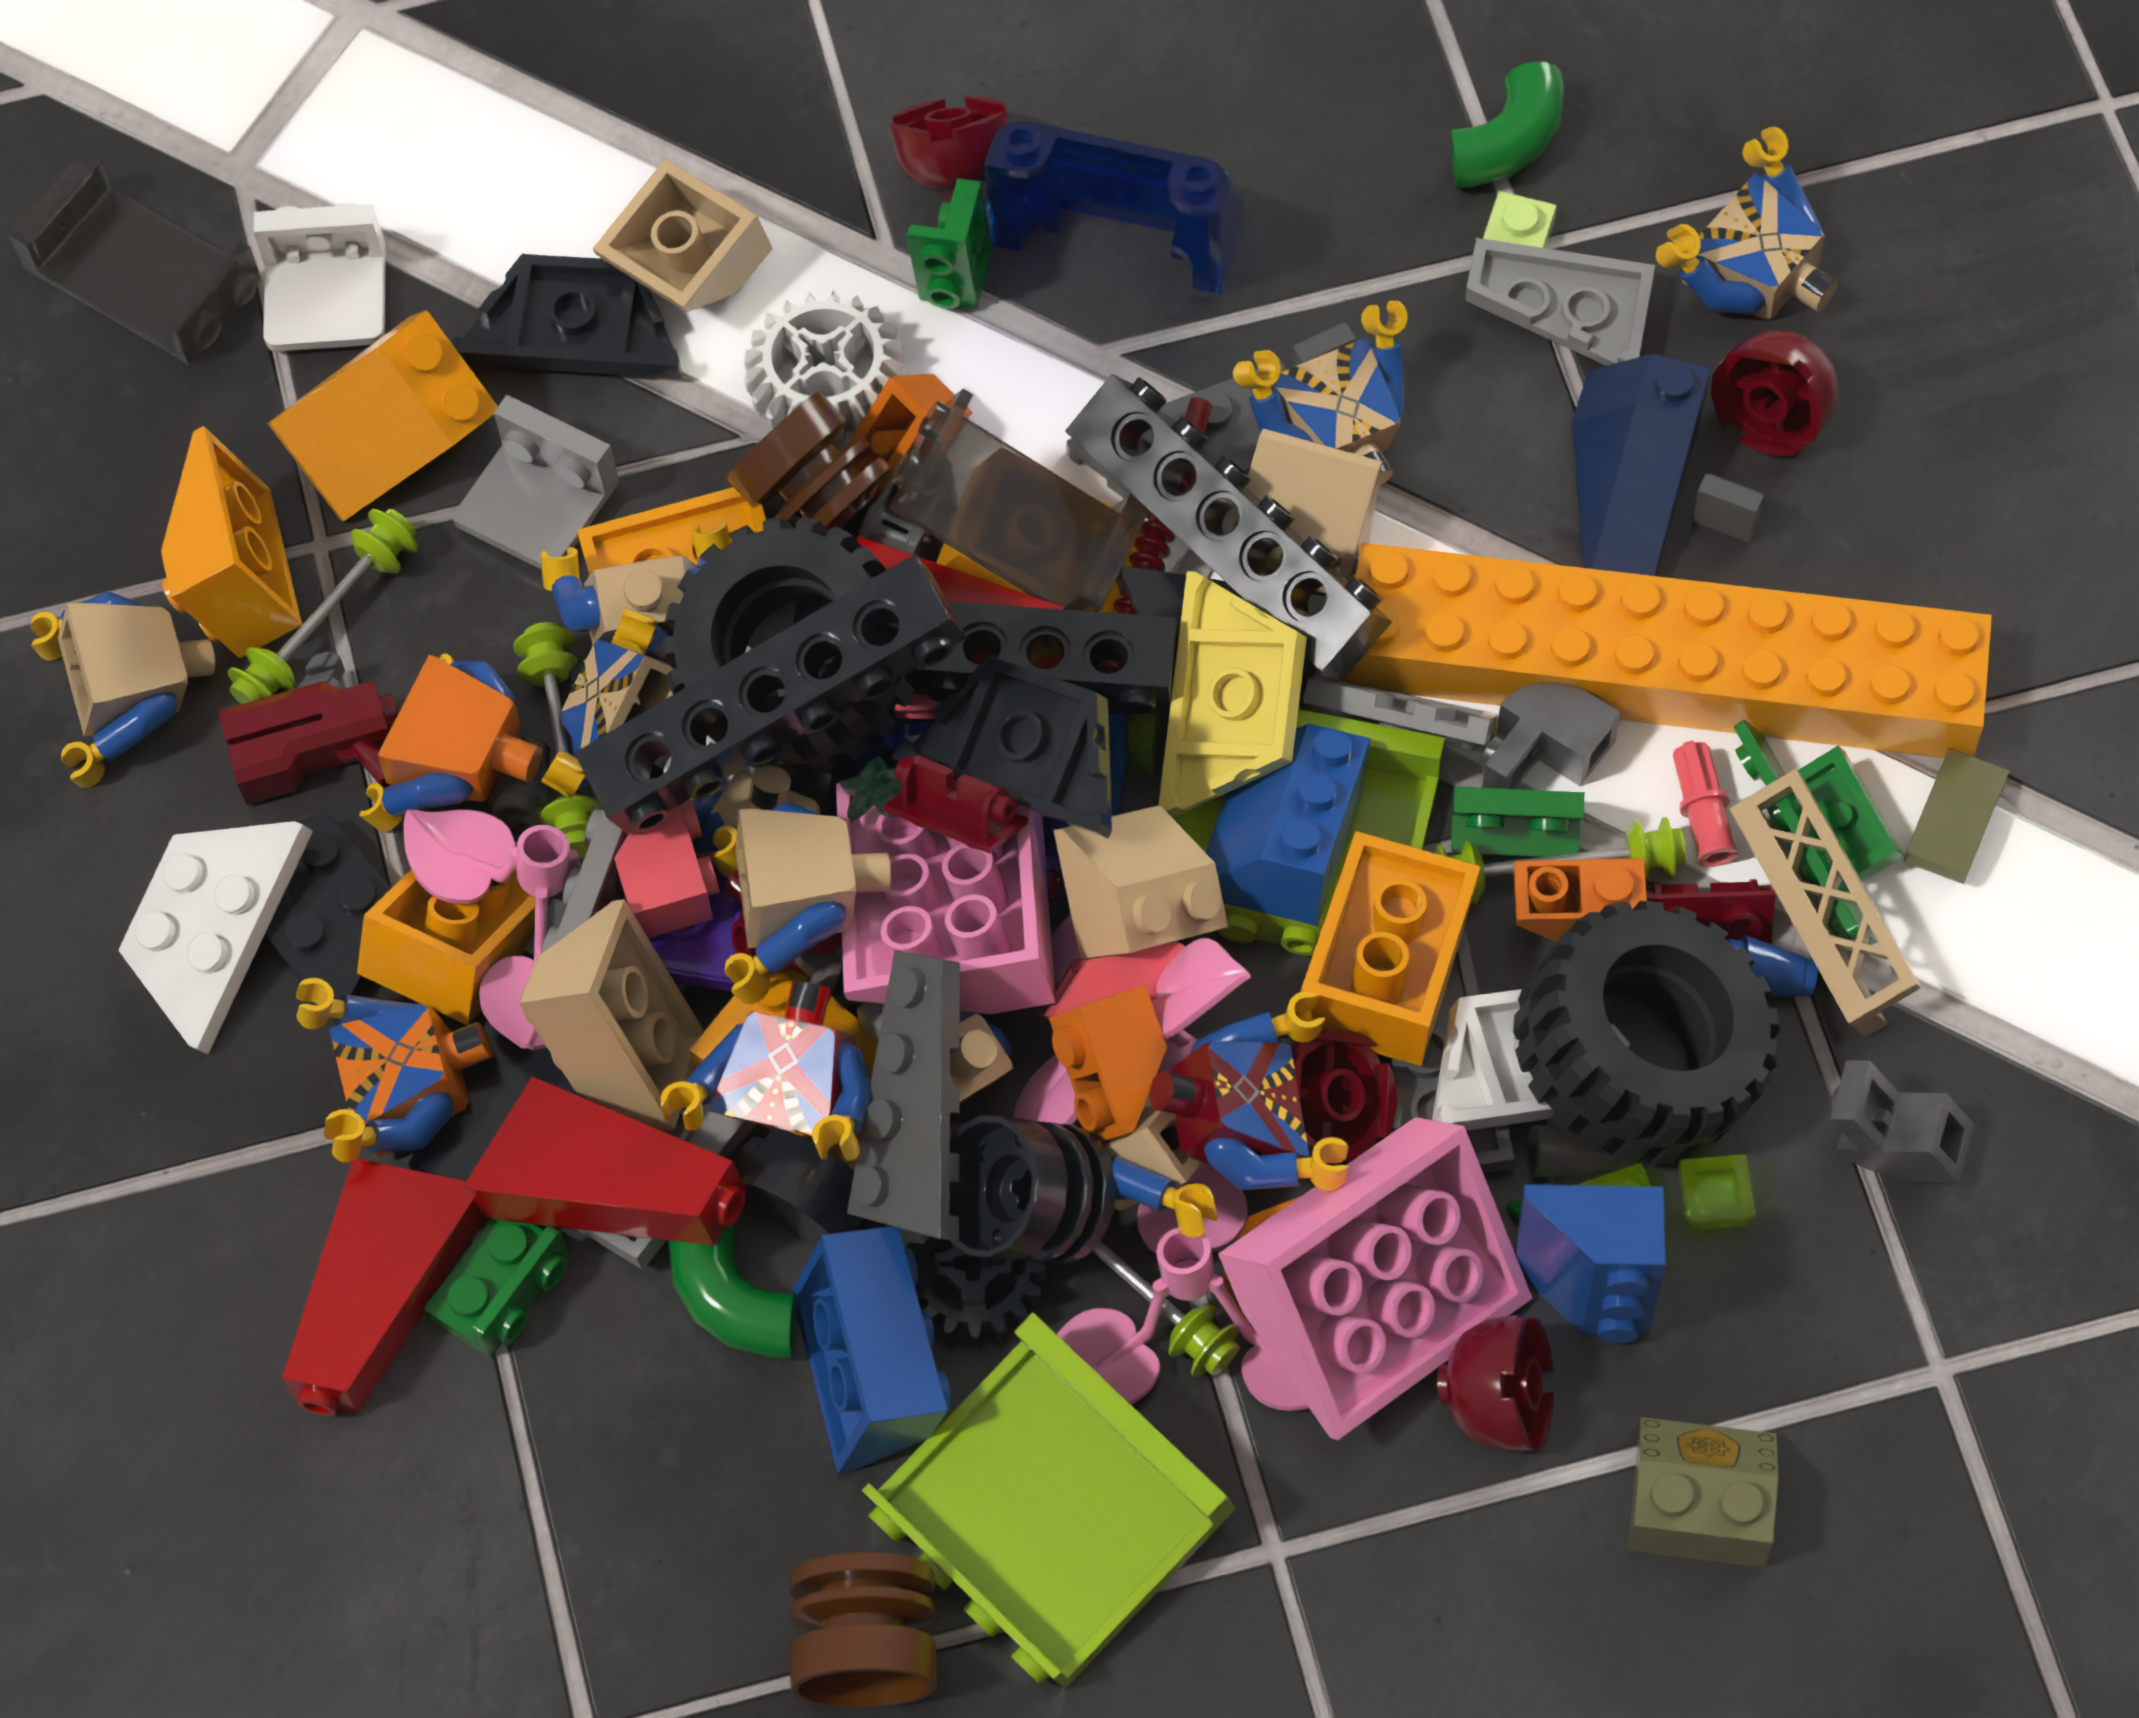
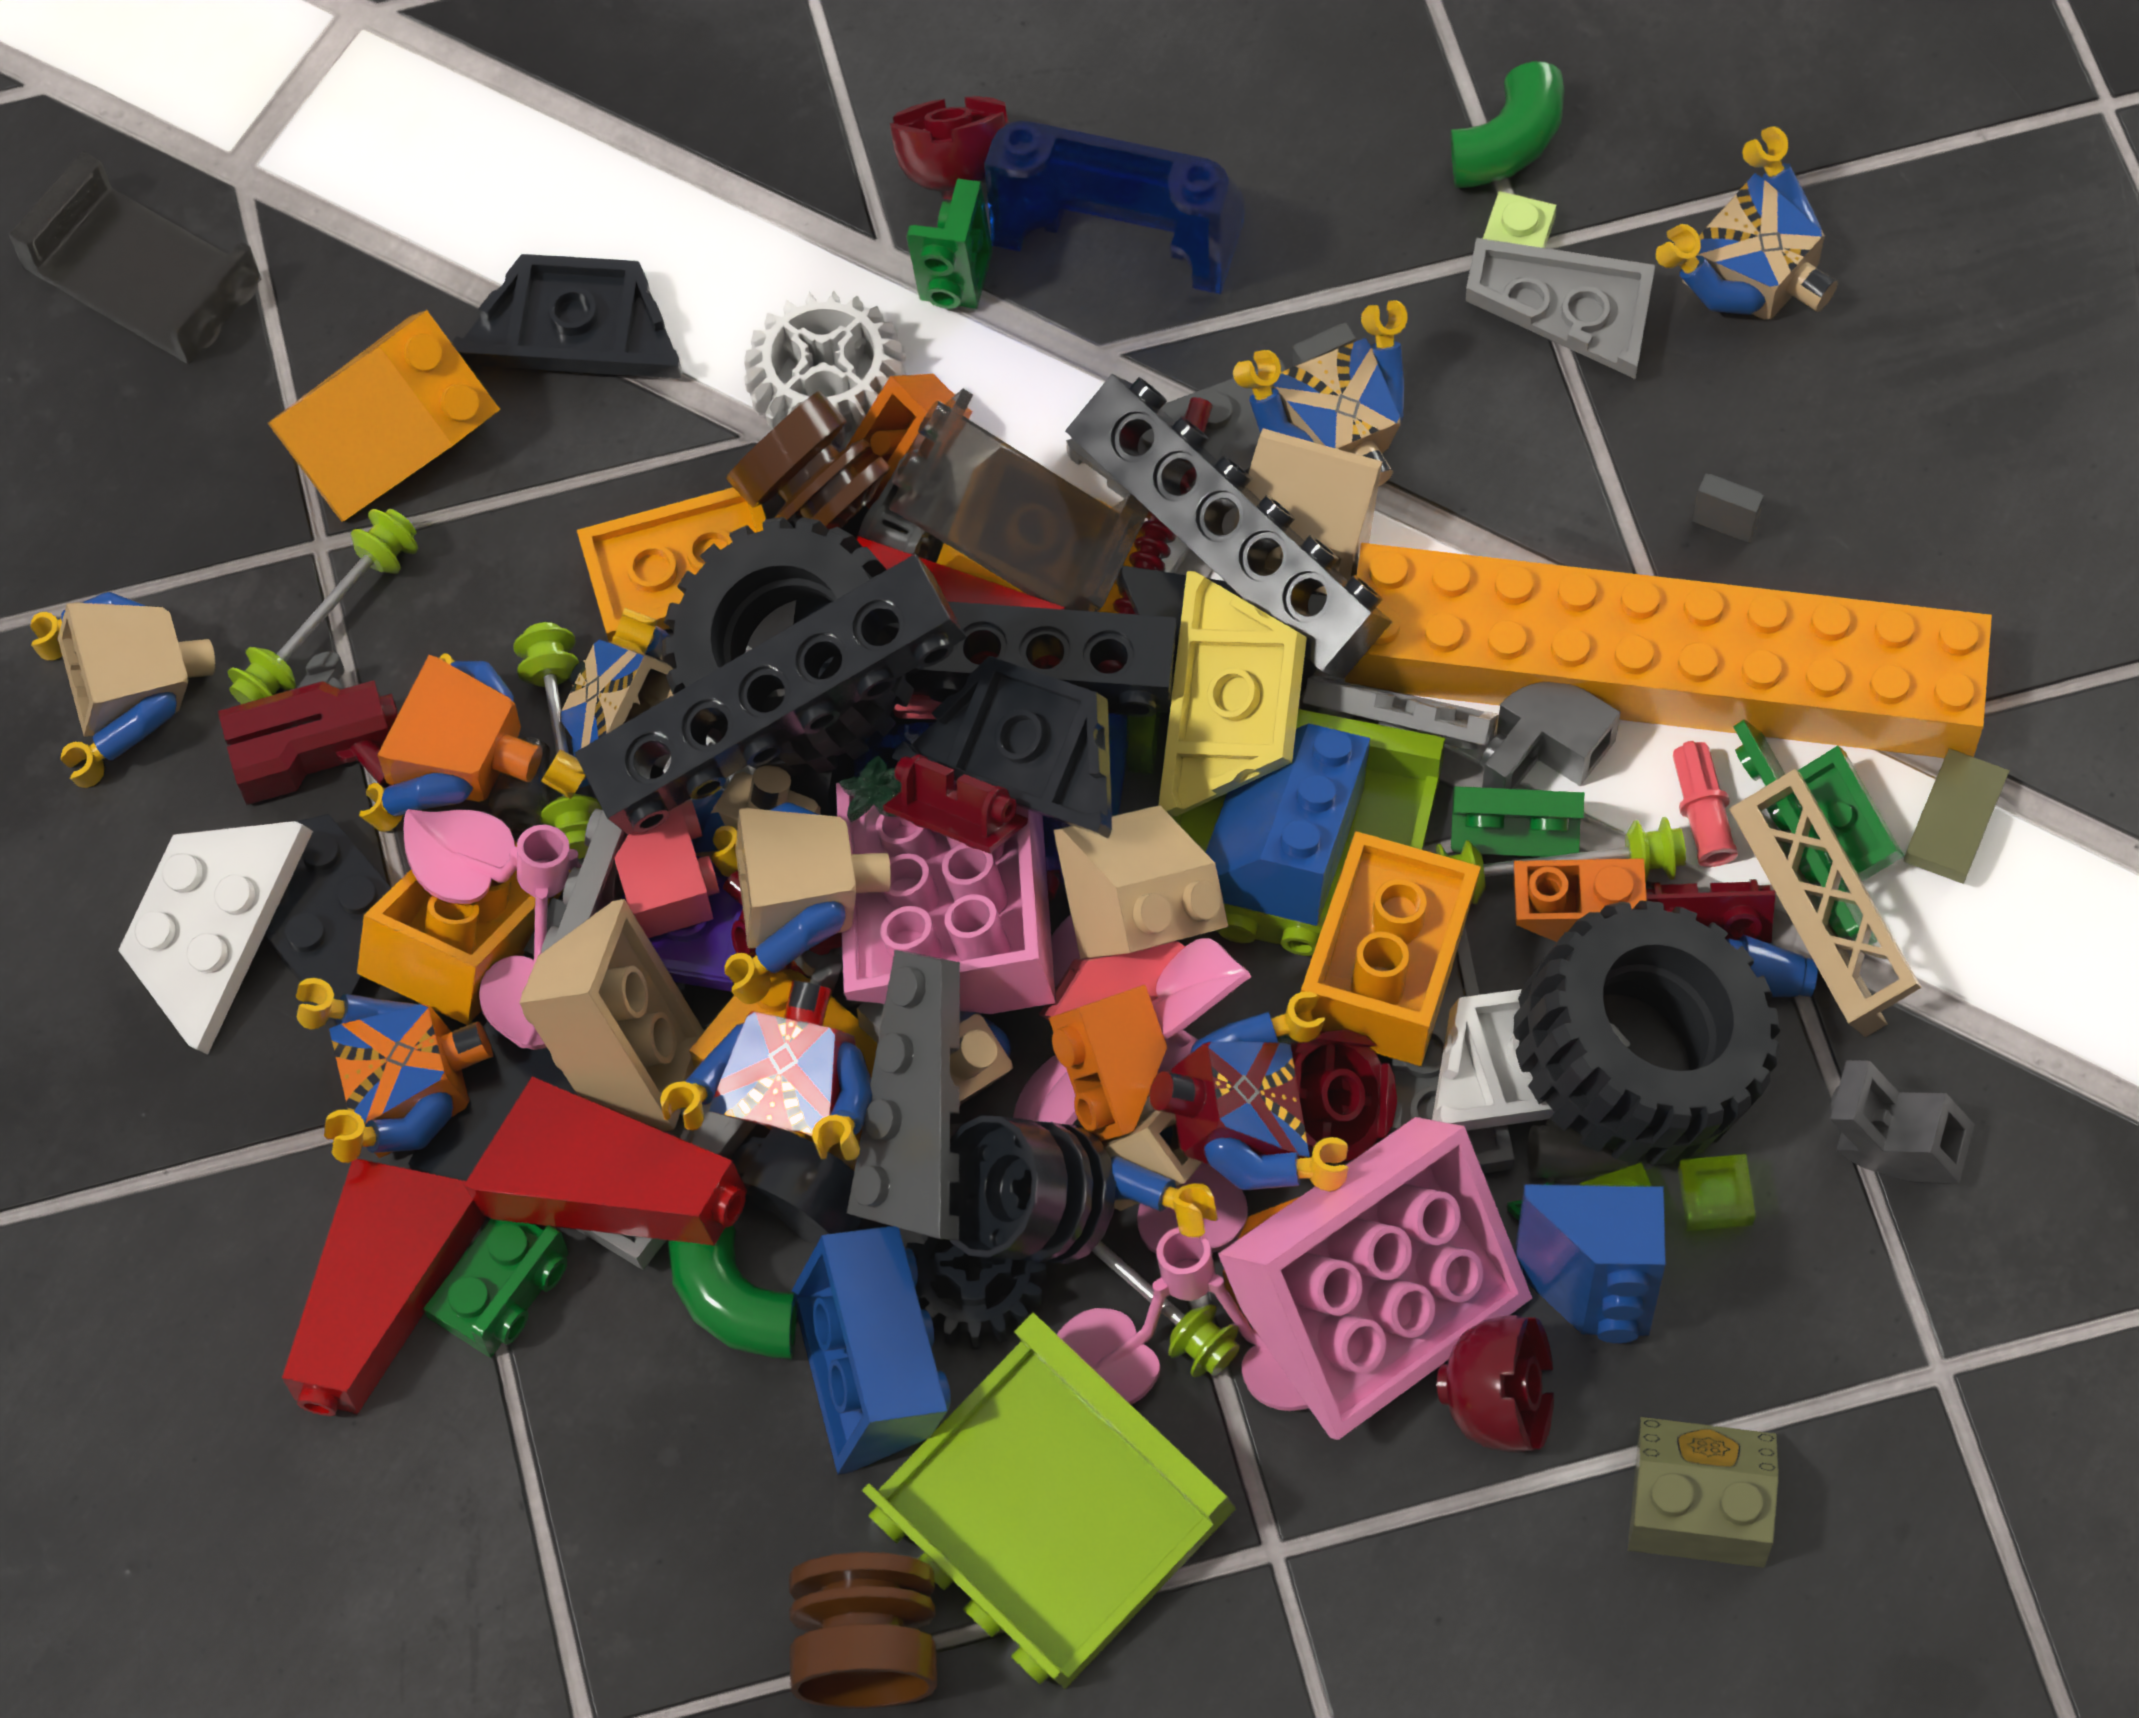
(227, 551): light orange slope -> none
(322, 276): white bracket -> none
(537, 485): light grey bracket -> none
(639, 586): torso -> none
(685, 240): tan slope -> none
(1632, 457): dark blue wedge -> none
(1776, 391): dark red cylinder -> none

